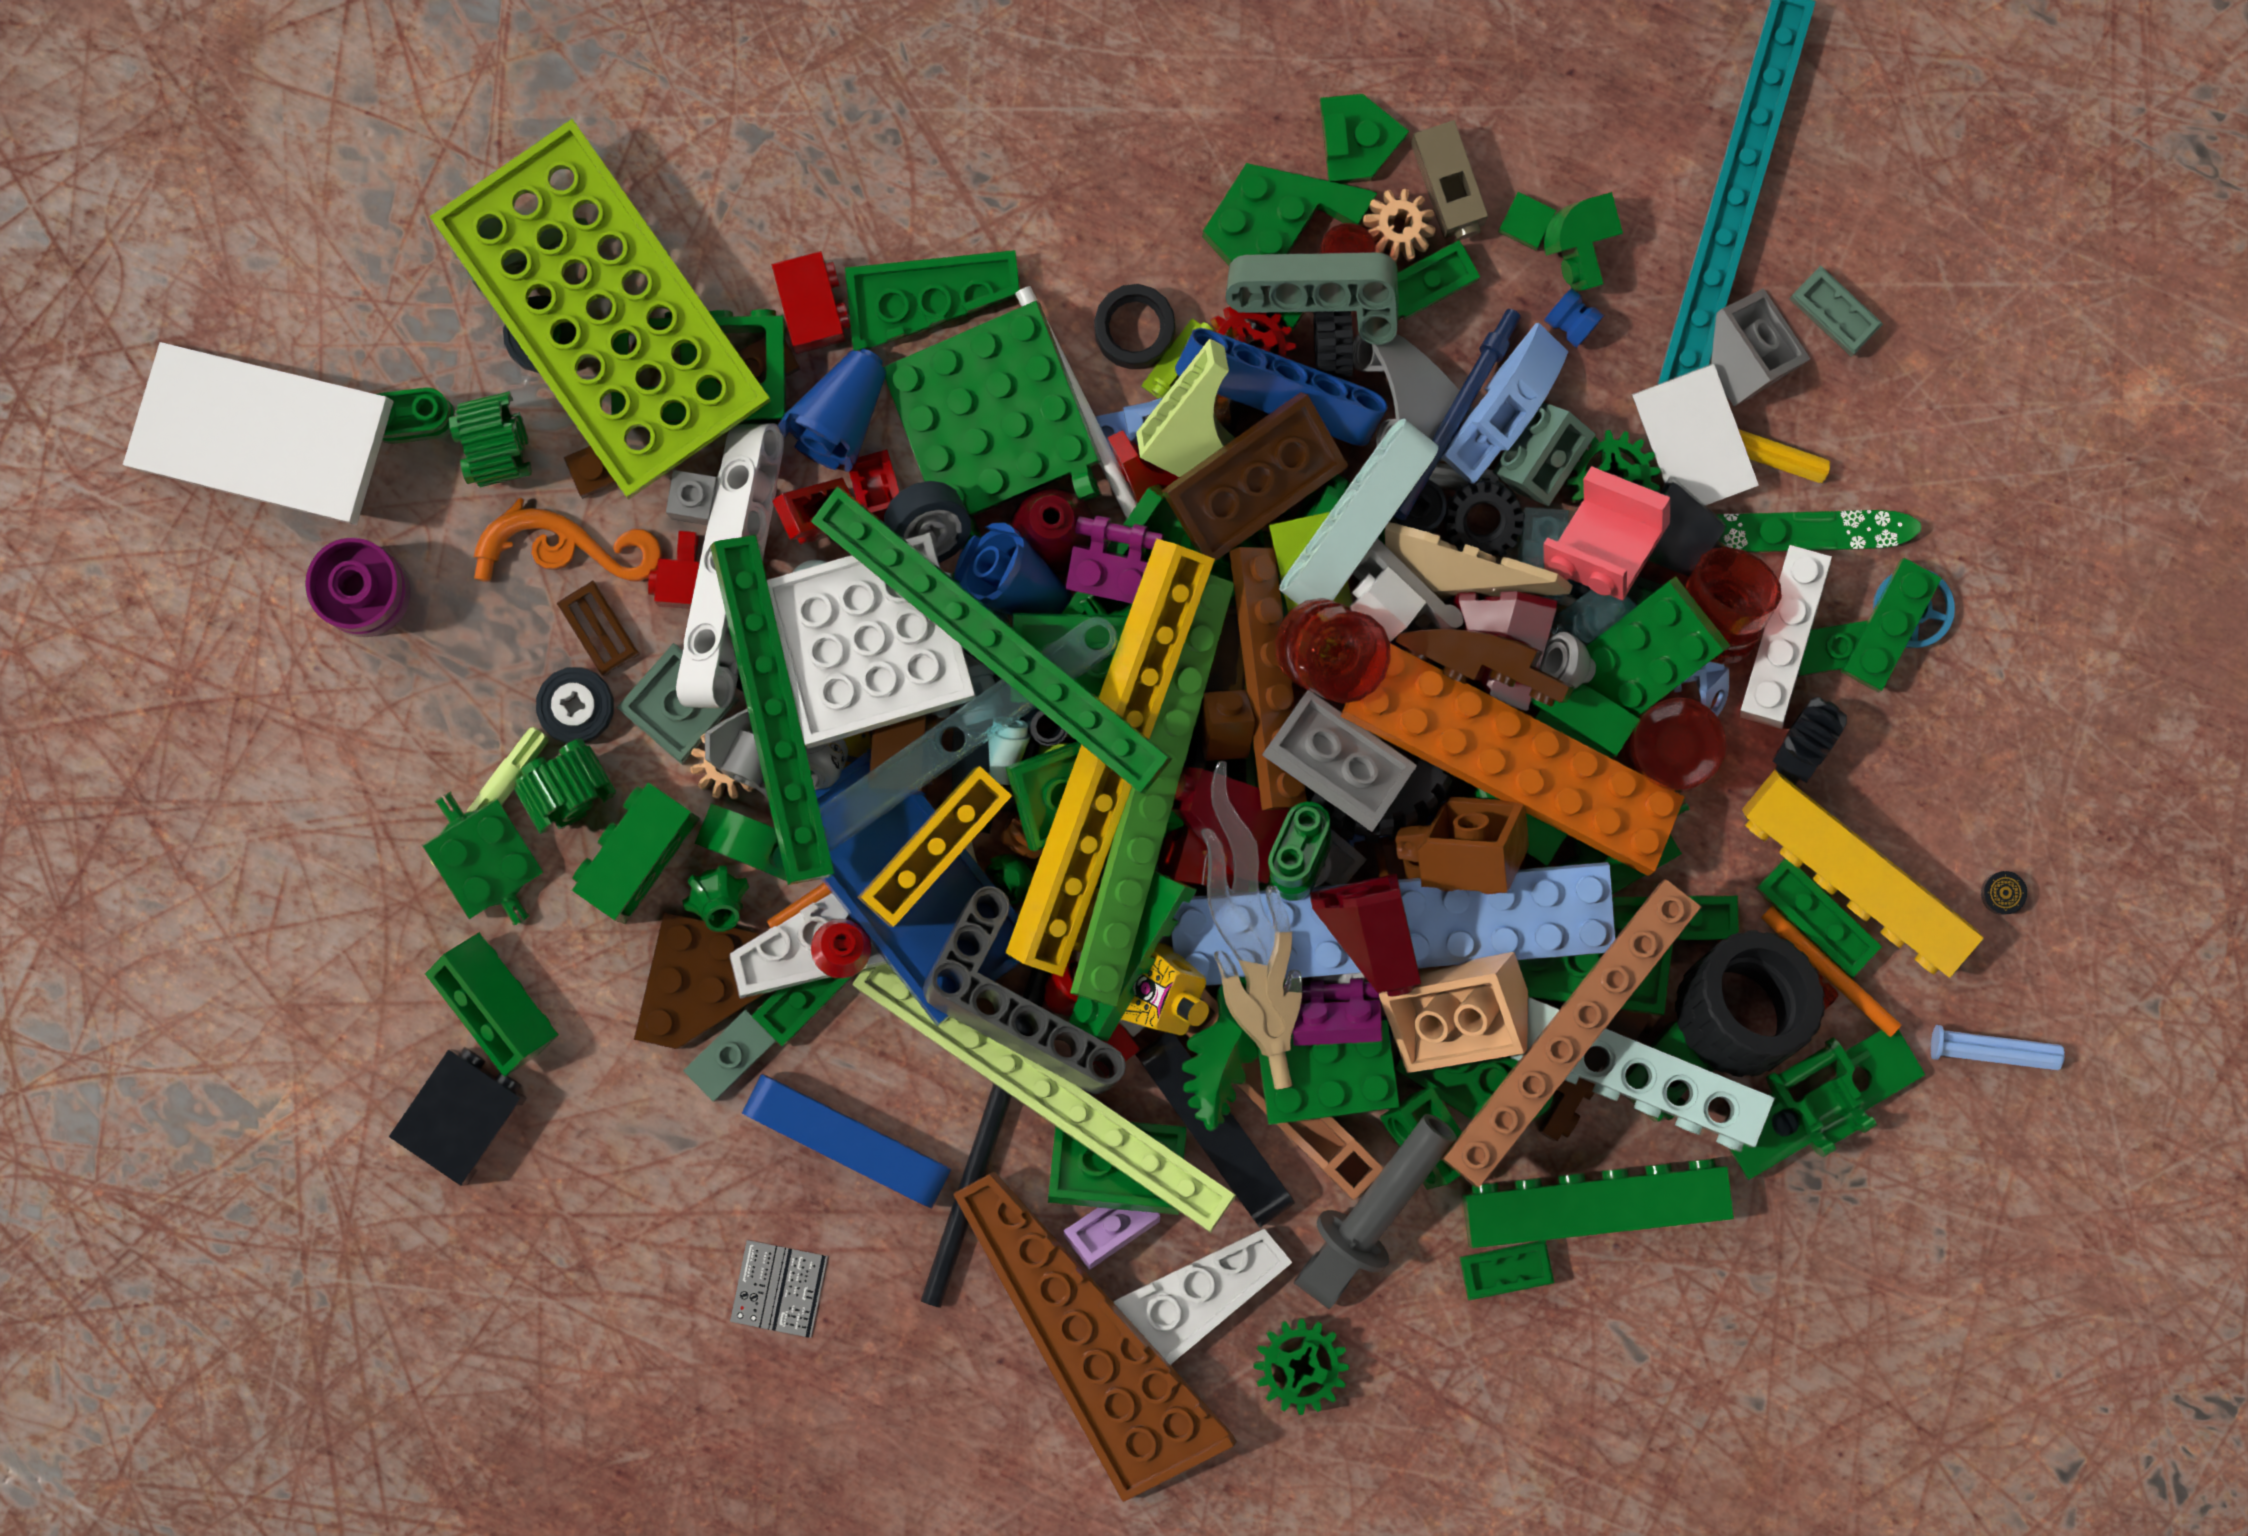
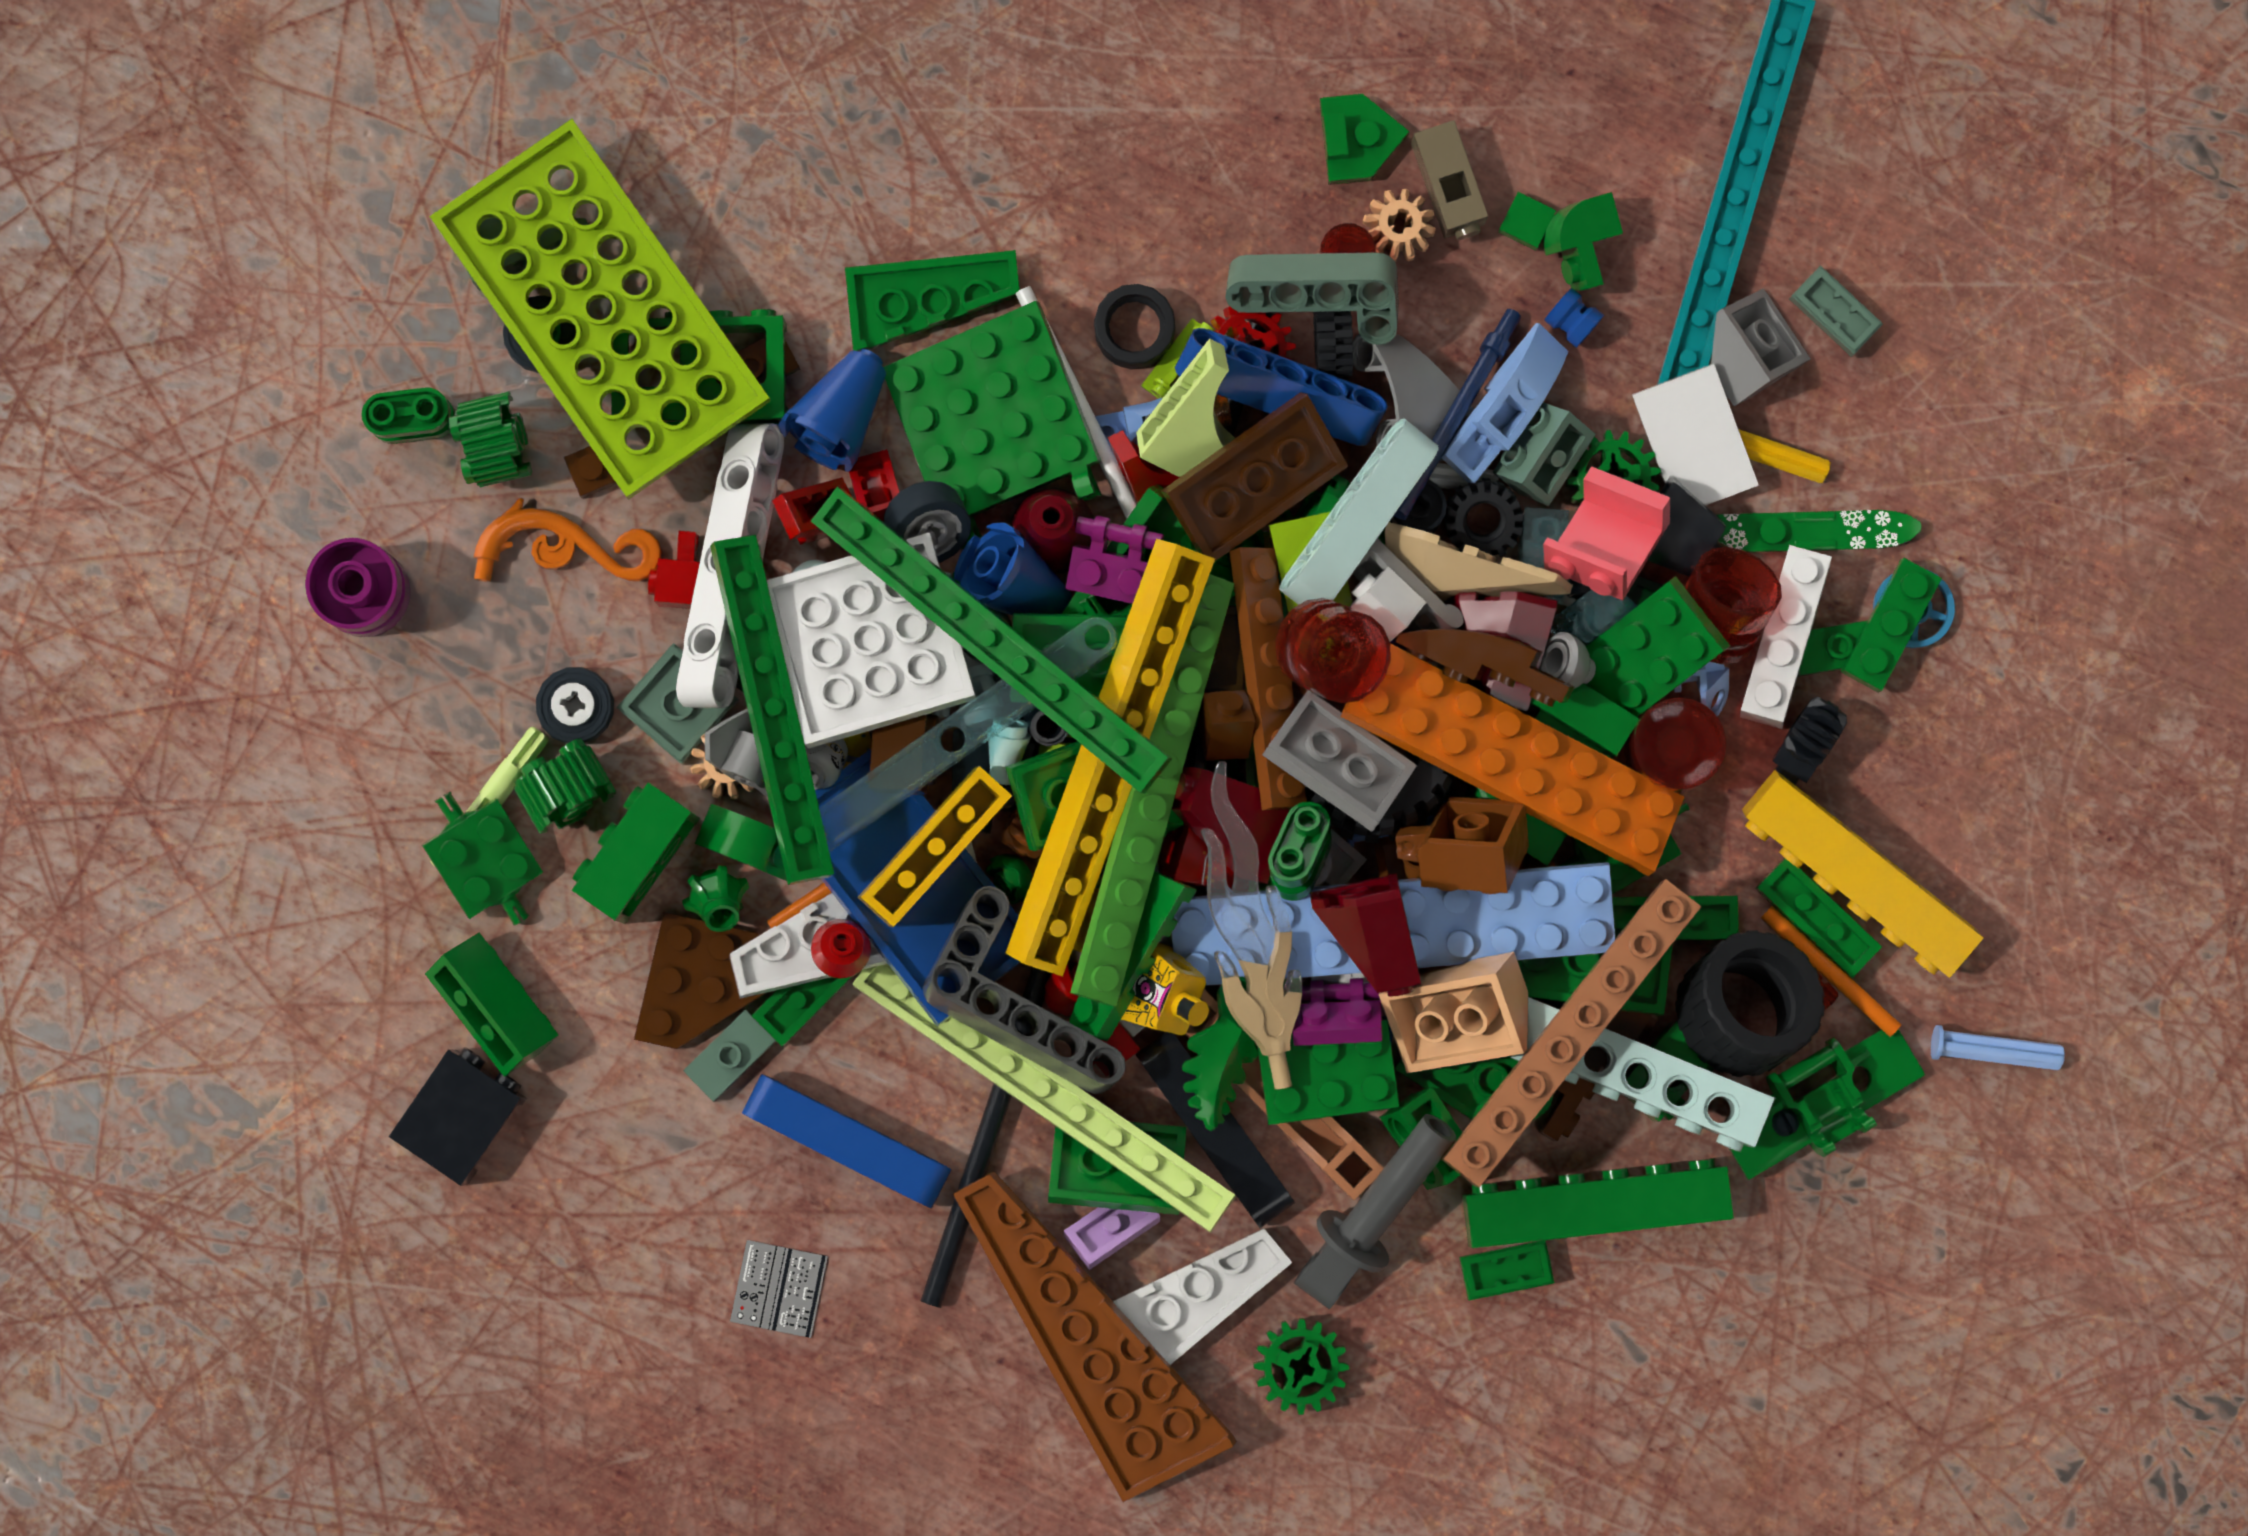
(258, 433): white tile -> none
(617, 659): reddish brown tile -> none
(690, 497): light grey brick -> none
(809, 302): red brick -> none
(1271, 210): green wing -> none
(1434, 279): green hinge -> none
(2004, 893): black tile -> none

